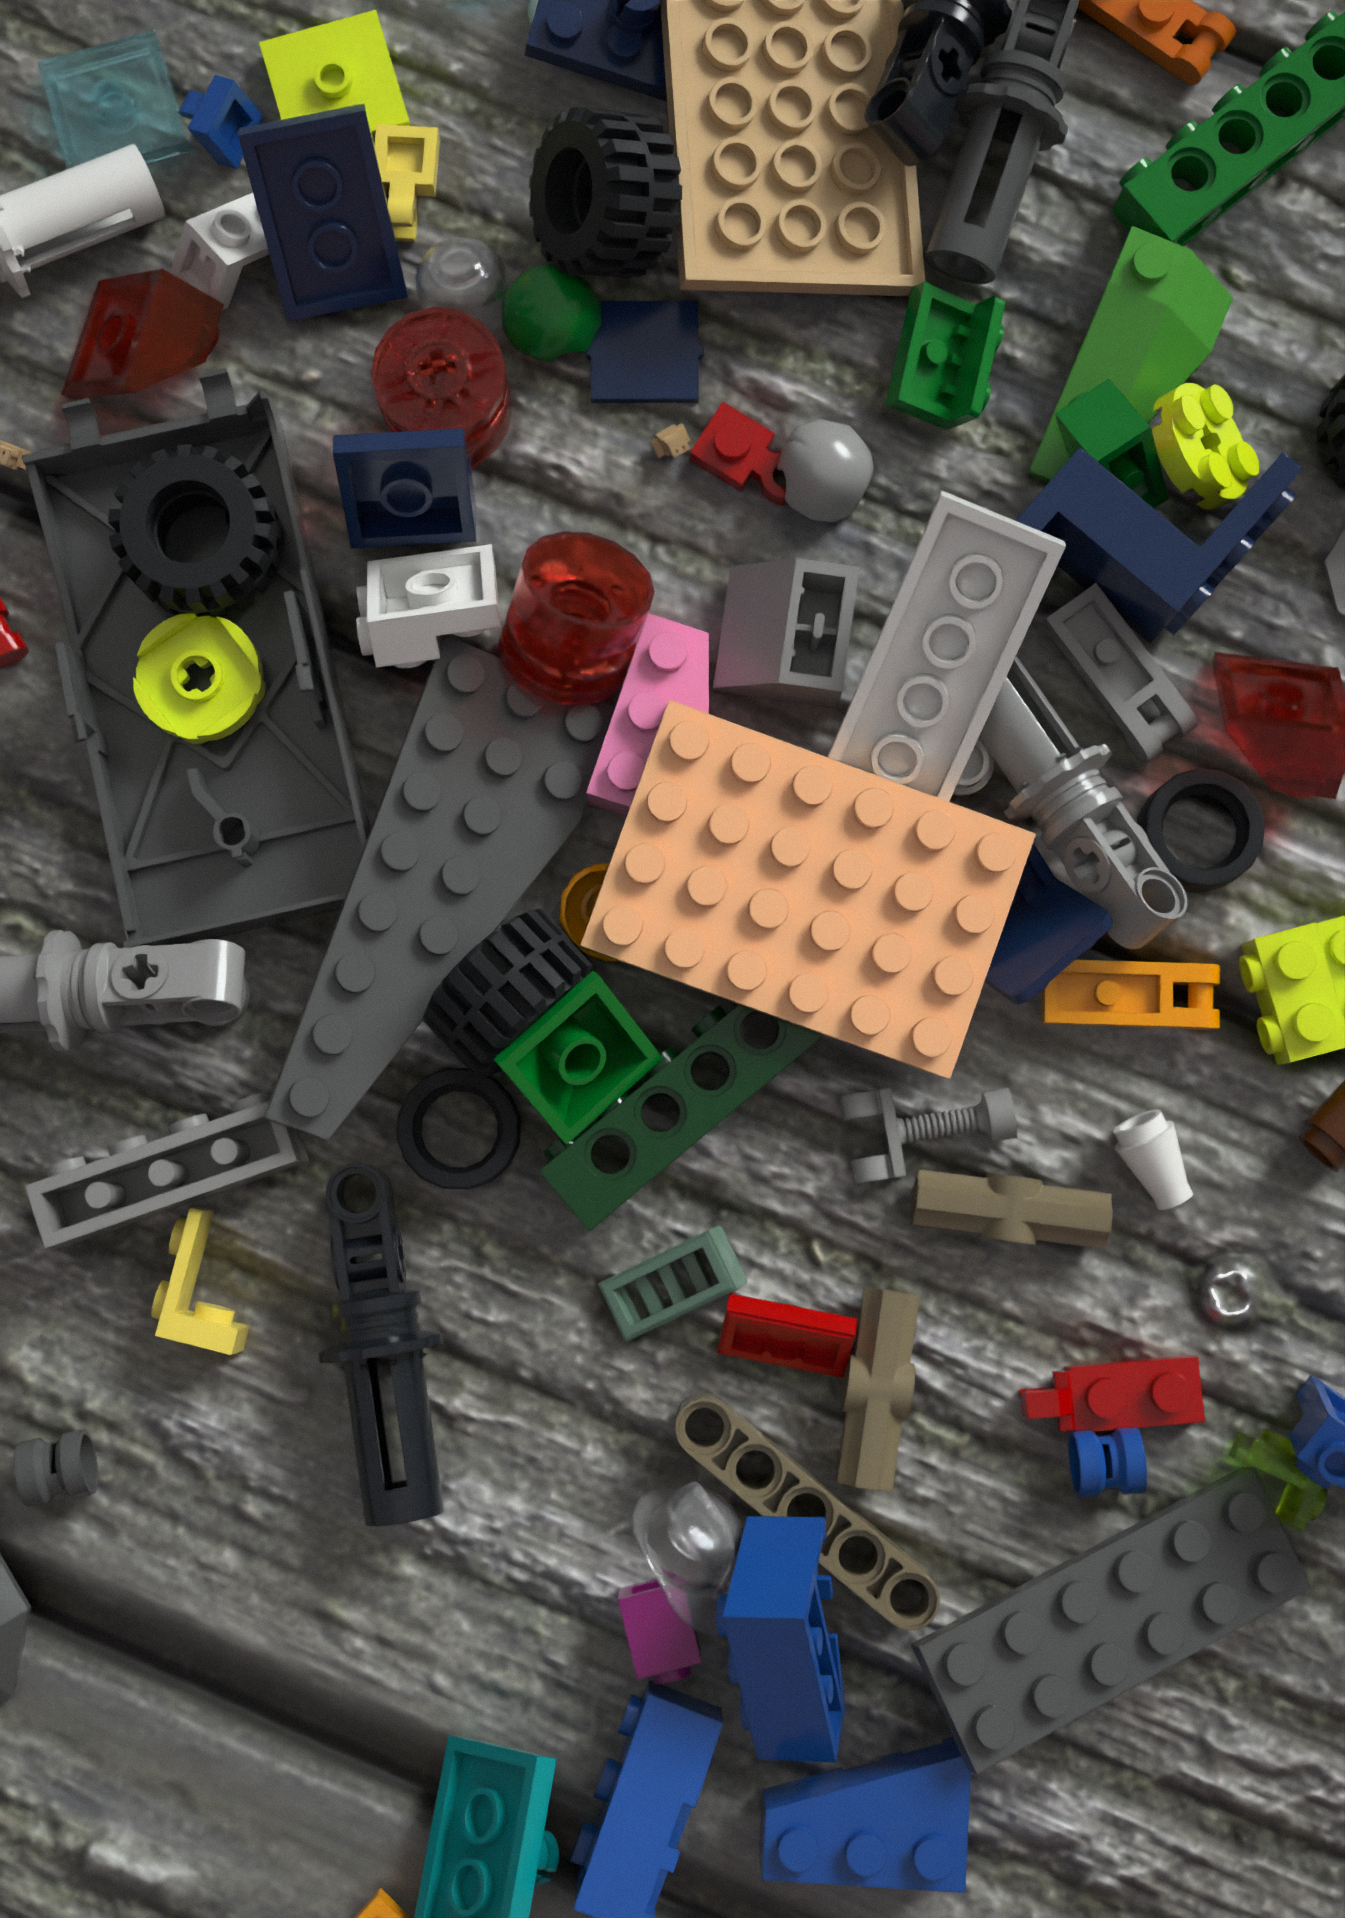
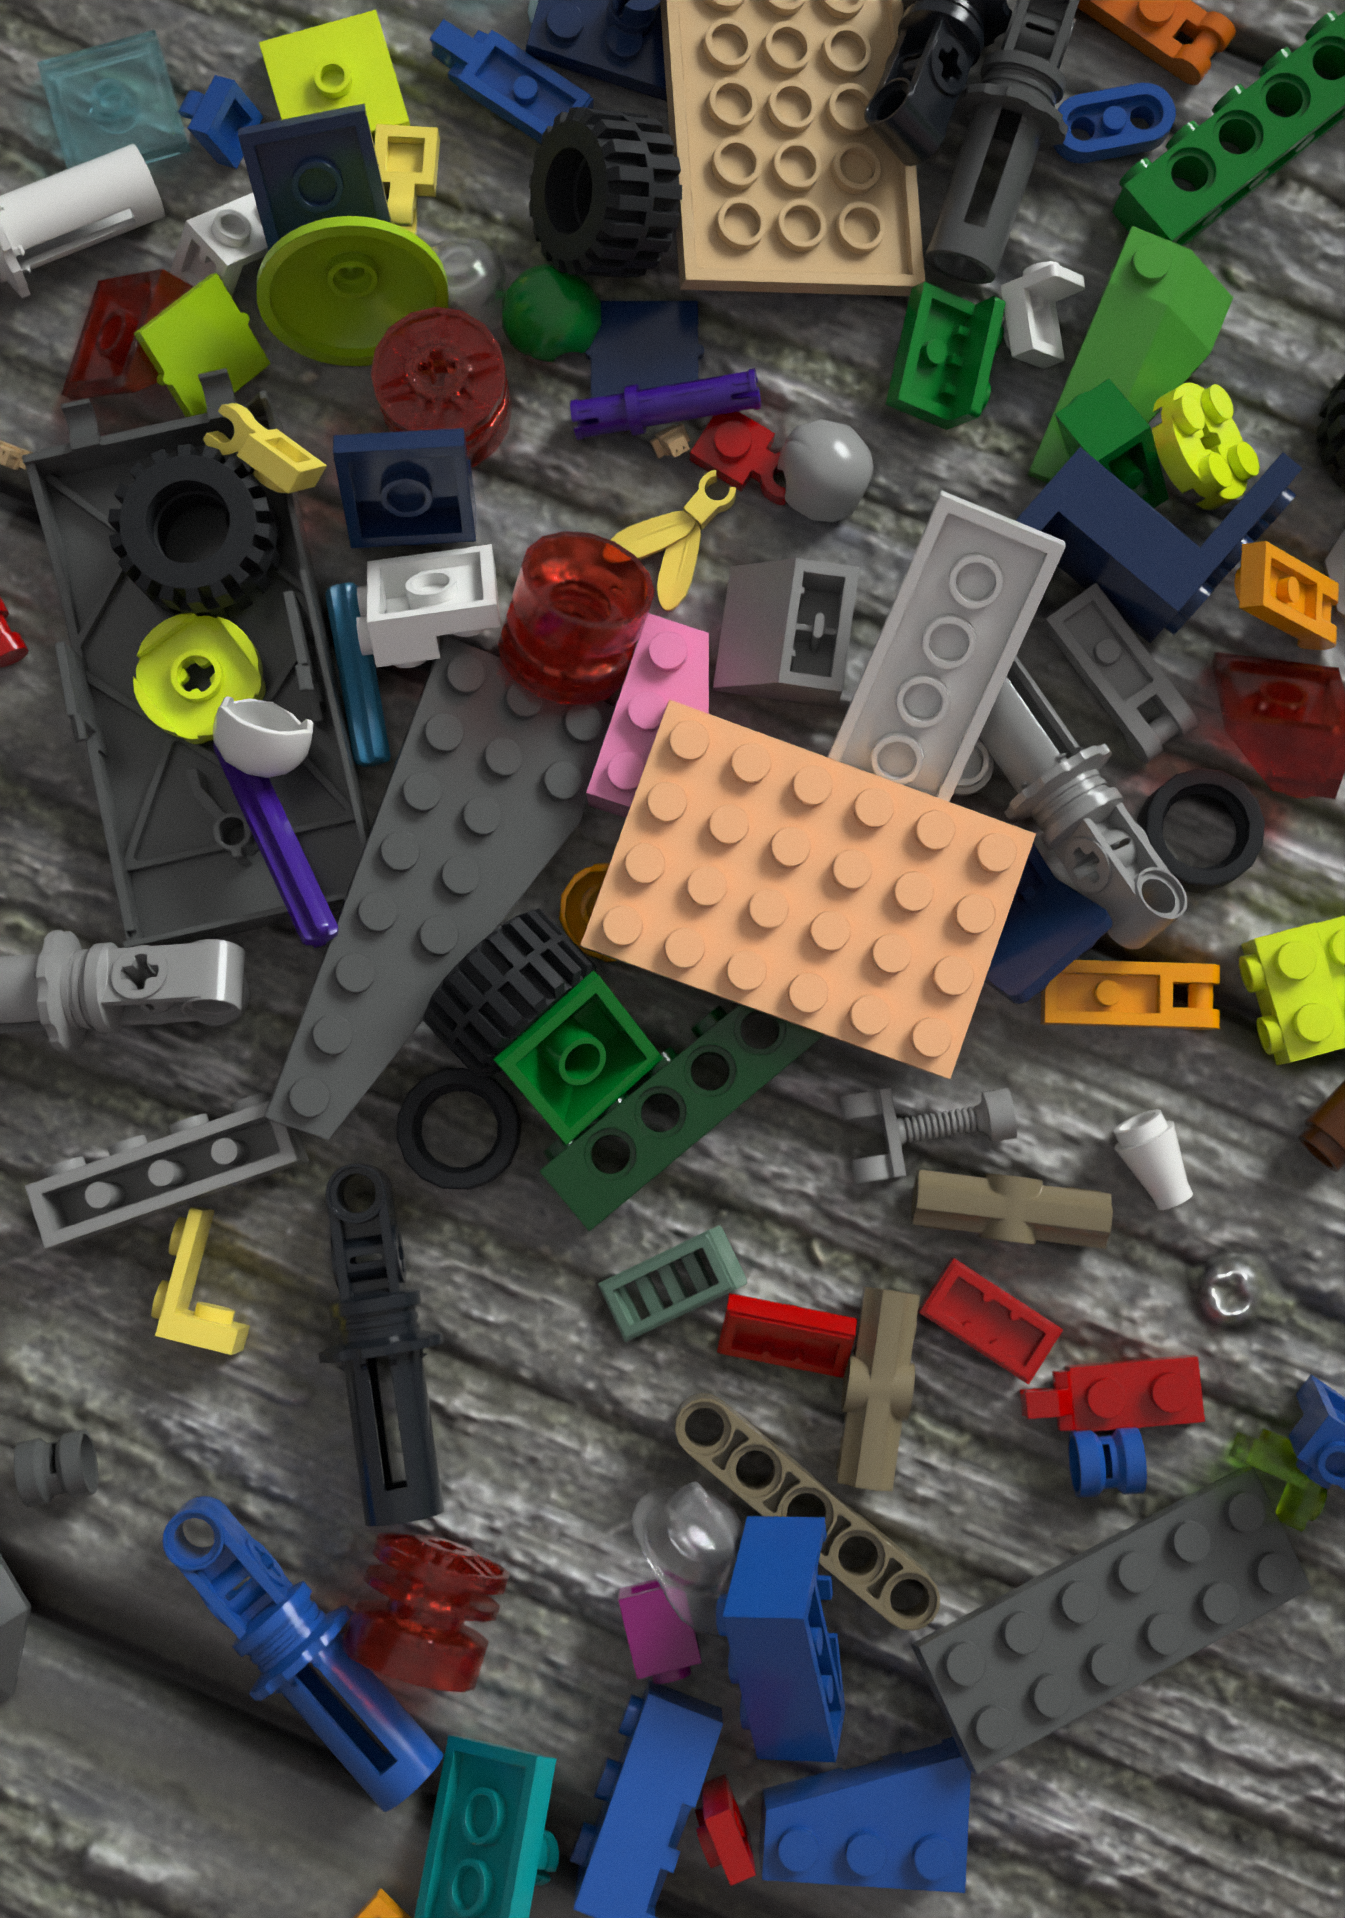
(198, 336): none -> lime piece
(260, 737): none -> white hair
(274, 456): none -> light yellow plate
(282, 855): none -> dark purple axle
(287, 1631): none -> blue piece
(343, 284): none -> lime dish
(357, 679): none -> dark azure axle
(421, 1627): none -> clear red wheel
(506, 78): none -> blue hinge
(665, 404): none -> dark purple pin
(680, 536): none -> light yellow piece
(724, 1831): none -> red plate
(990, 1320): none -> red plate
(1031, 312): none -> white bracket
(1107, 120): none -> blue plate
(1287, 594): none -> light orange plate

